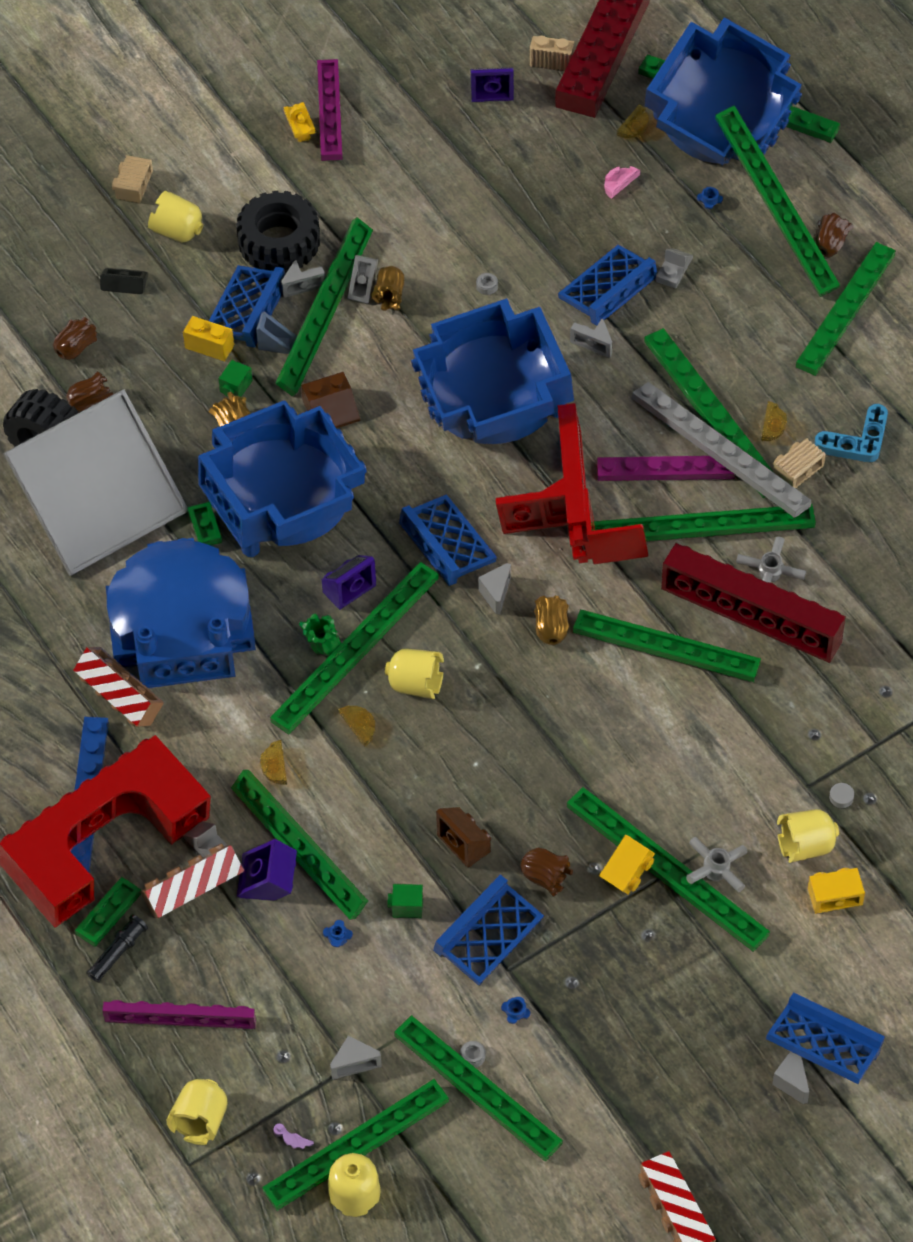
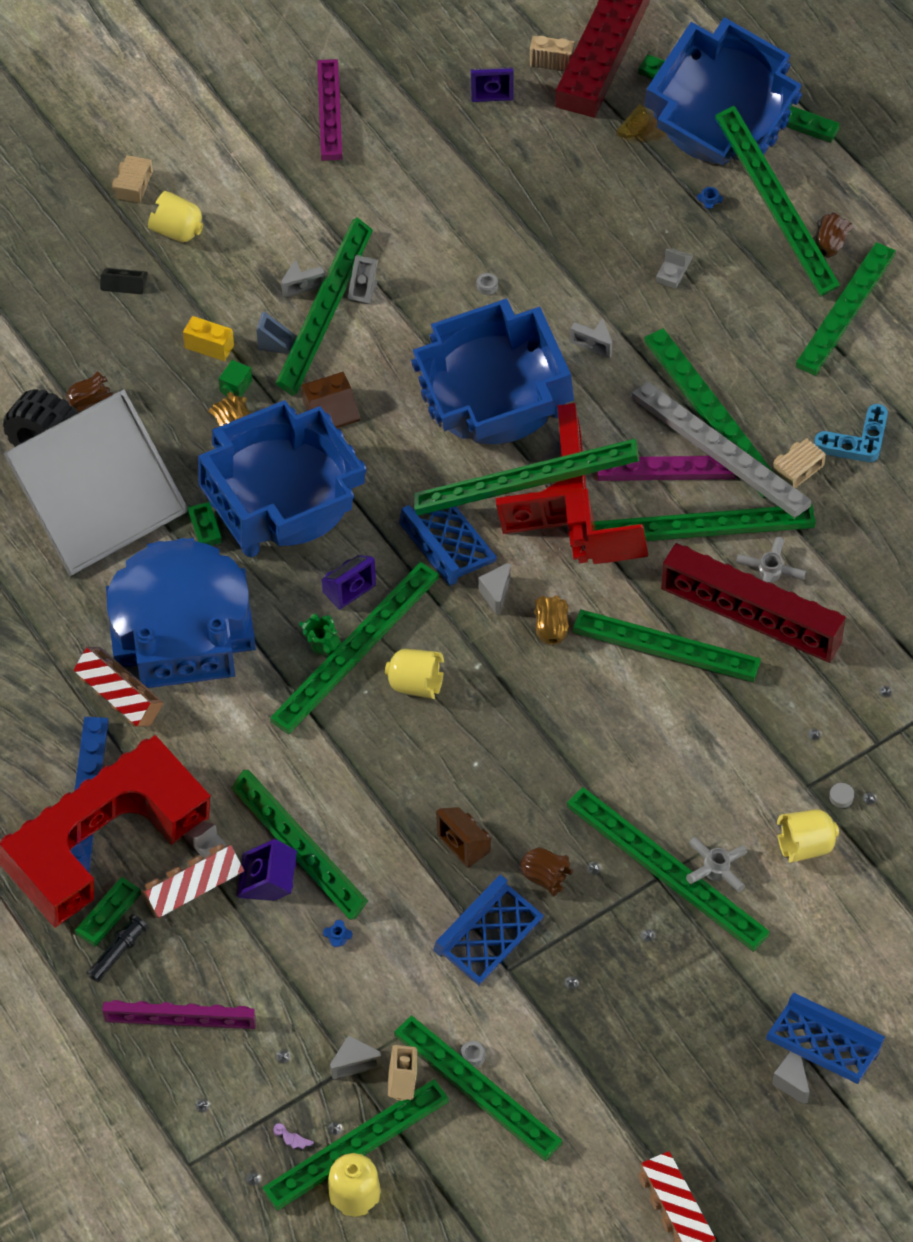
(74, 338): reddish brown piece -> none
(198, 1111): light yellow cylinder -> none
(270, 295): blue fence -> none
(273, 763): clear yellow plate -> none
(275, 211): black tyre -> none
(299, 121): yellow hips -> none
(360, 722): clear yellow plate -> none
(389, 288): pearl gold piece -> none
(402, 1072): none -> tan brick
(406, 901): green brick -> none
(515, 1003): blue plate -> none
(526, 477): none -> green plate
(618, 179): bright pink tile -> none
(620, 291): blue fence -> none
(627, 865): yellow brick -> none
(774, 422): clear yellow plate -> none
(836, 890): yellow brick -> none

